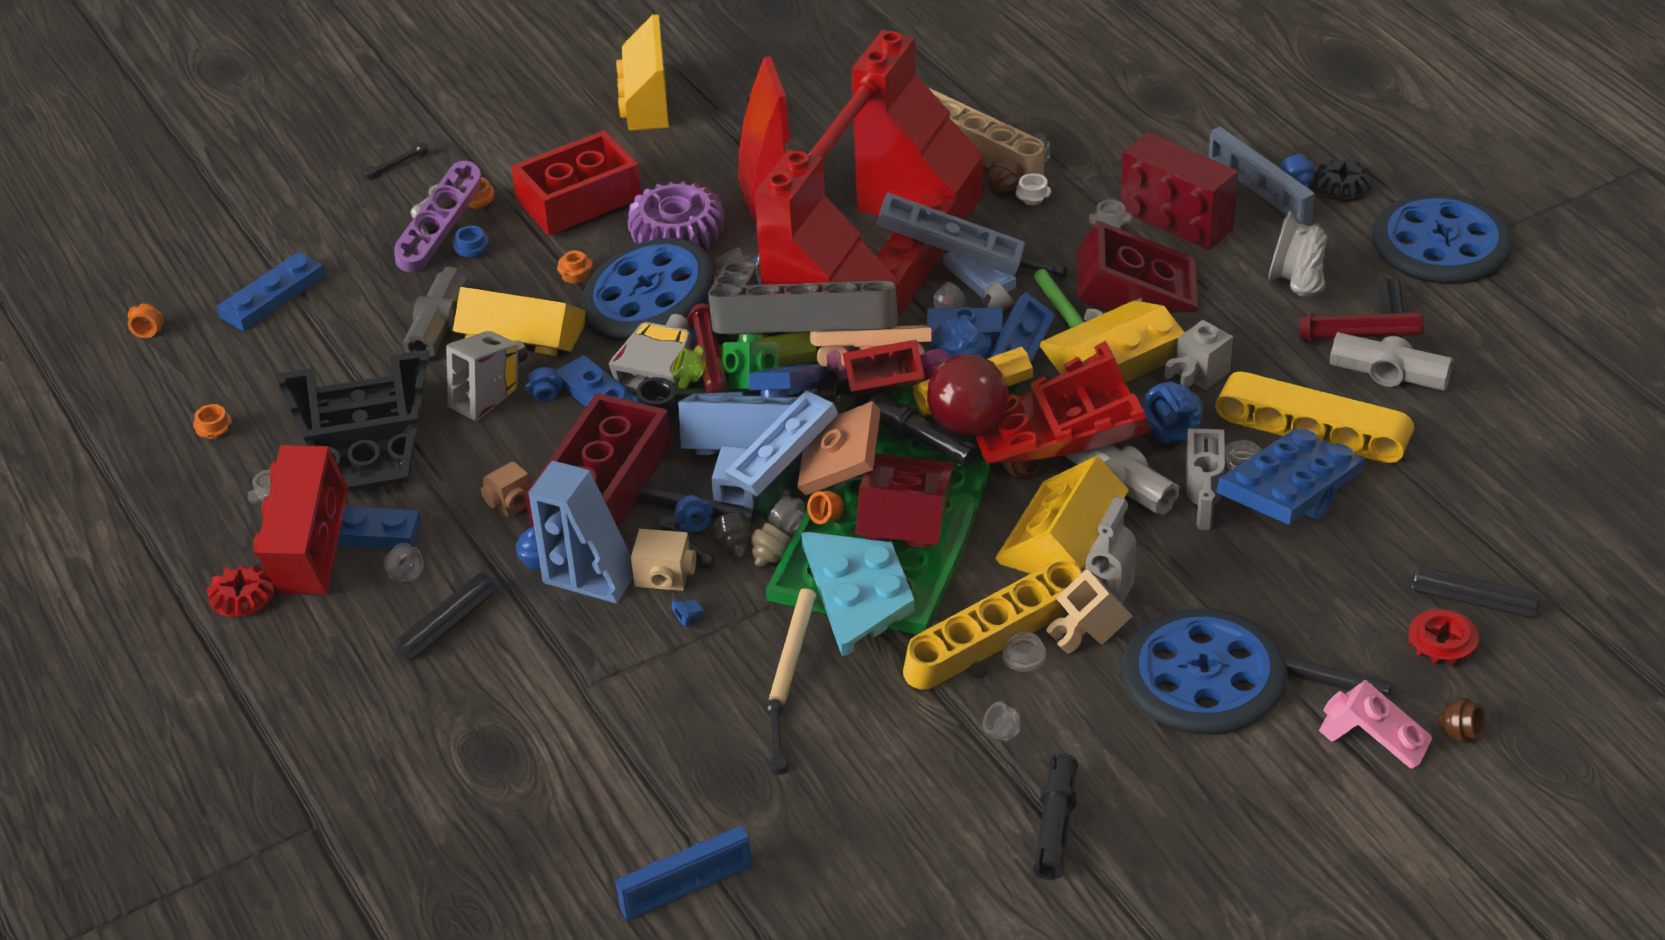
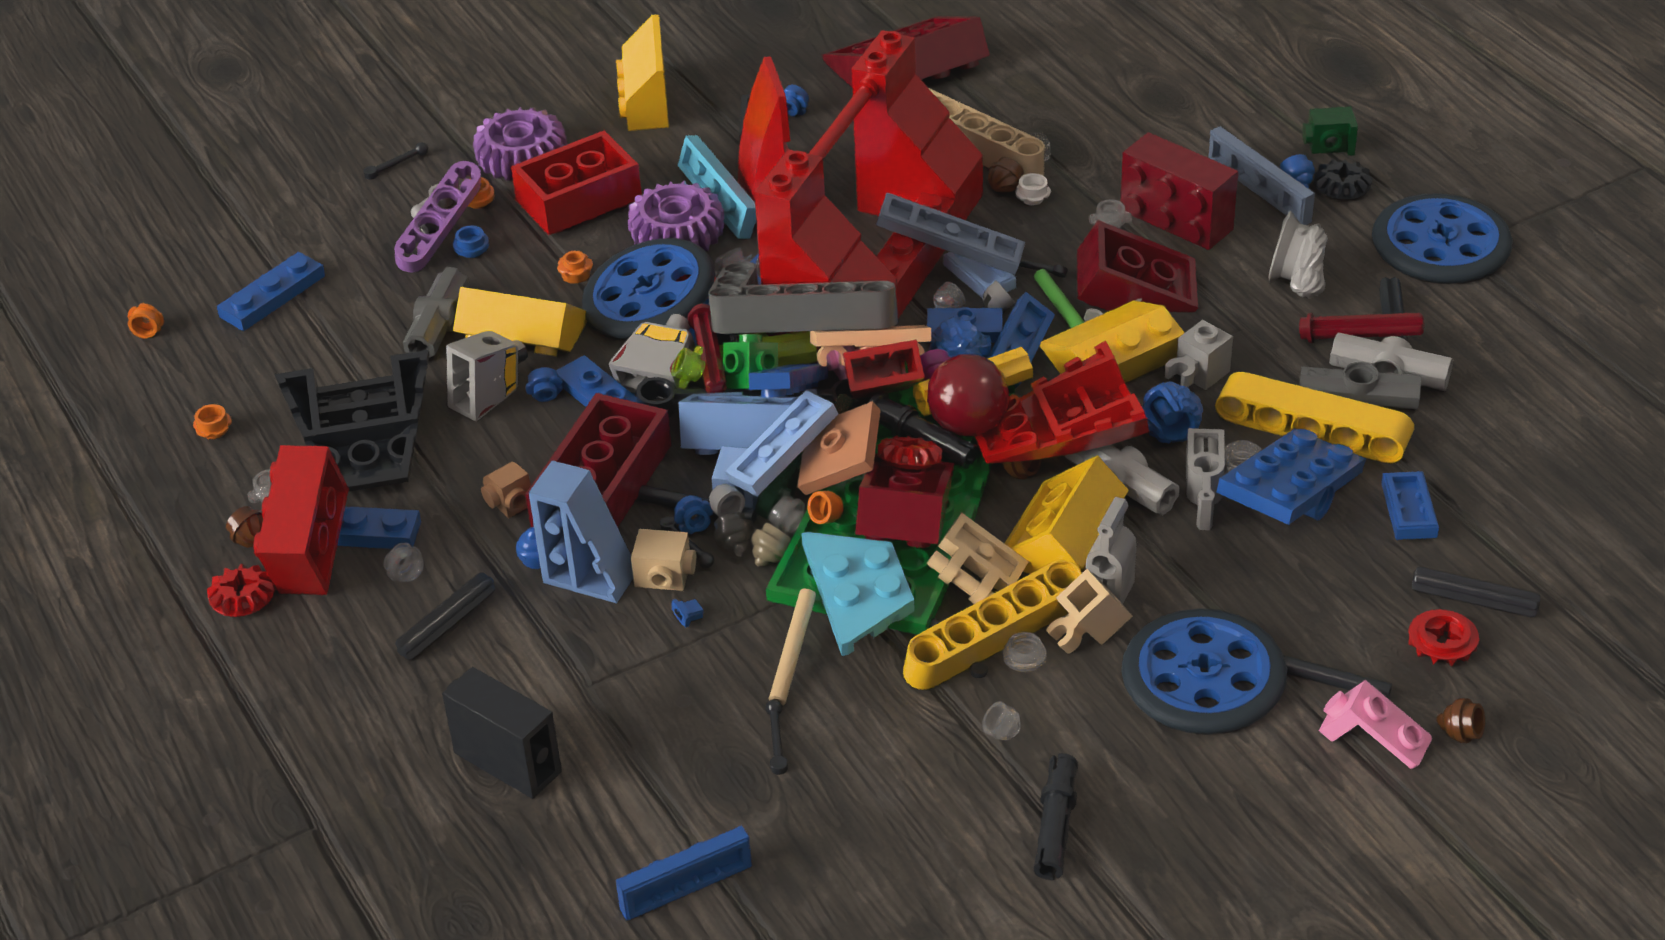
(244, 525): none -> reddish brown plate
(502, 732): none -> black brick
(516, 138): none -> medium lavender gear
(705, 169): none -> medium azure plate
(726, 500): none -> light grey hinge
(796, 100): none -> blue plate
(909, 452): none -> red gear
(939, 46): none -> dark red slope
(980, 553): none -> tan plate
(1331, 130): none -> dark green brick
(1365, 384): none -> dark grey piece
(1409, 505): none -> blue plate

